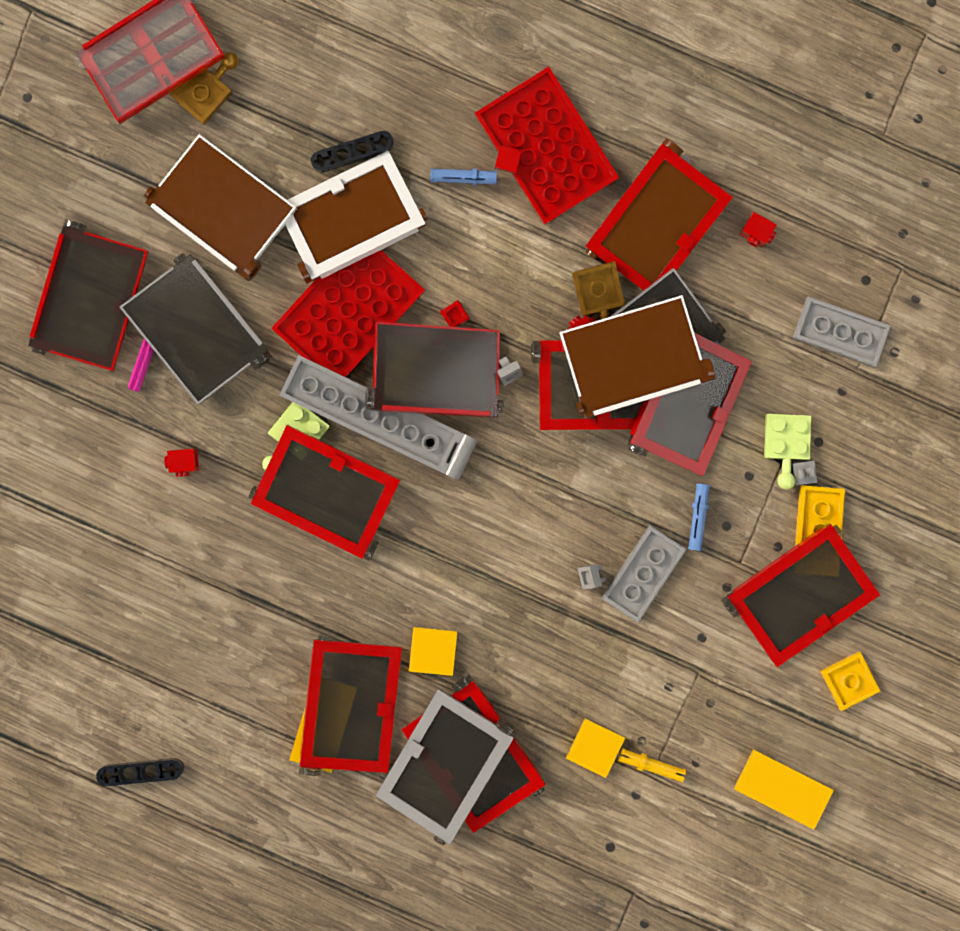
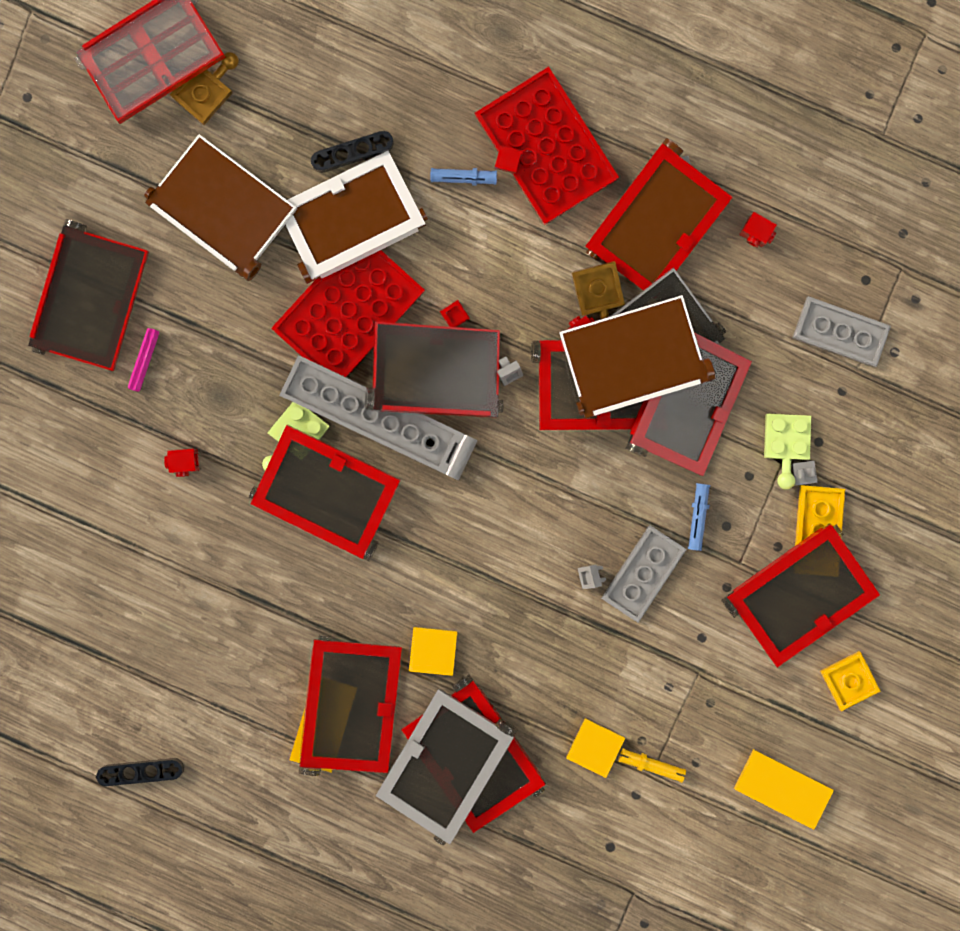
(195, 329): clear smoke door -> none

